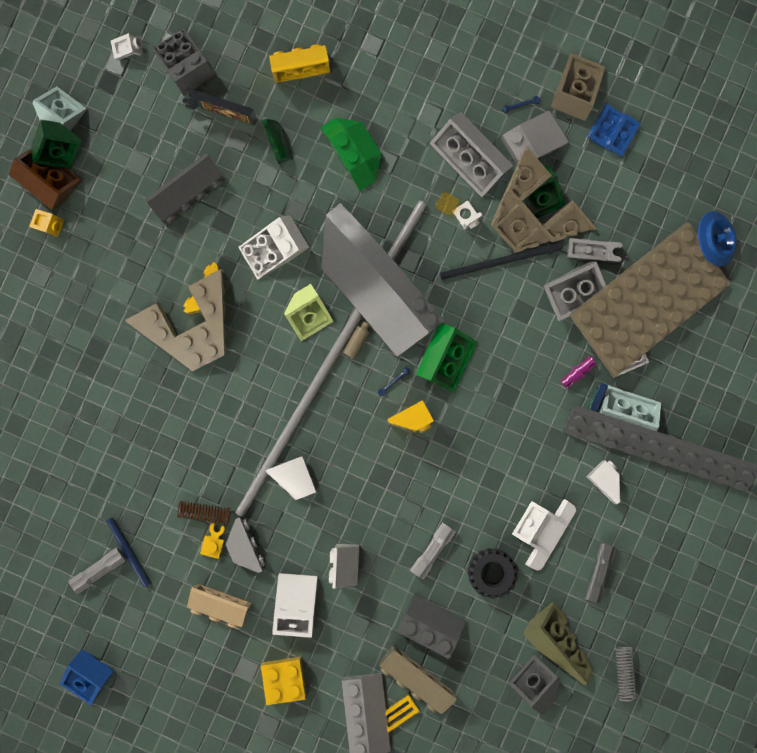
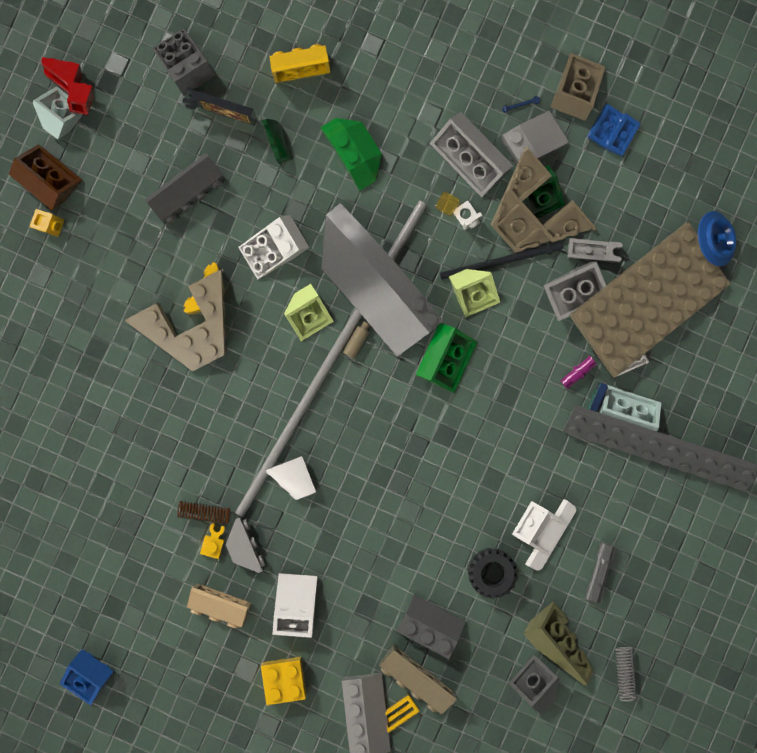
(54, 145): dark green slope -> none
(68, 77): none -> red arch
(97, 570): light grey axle -> none
(126, 46): white bracket -> none
(128, 552): dark blue bar -> none
(345, 565): white slope -> none
(382, 392): dark blue hinge -> none
(413, 418): yellow slope -> none
(425, 561): light grey axle -> none
(474, 290): none -> yellowish green slope
(606, 480): white slope -> none

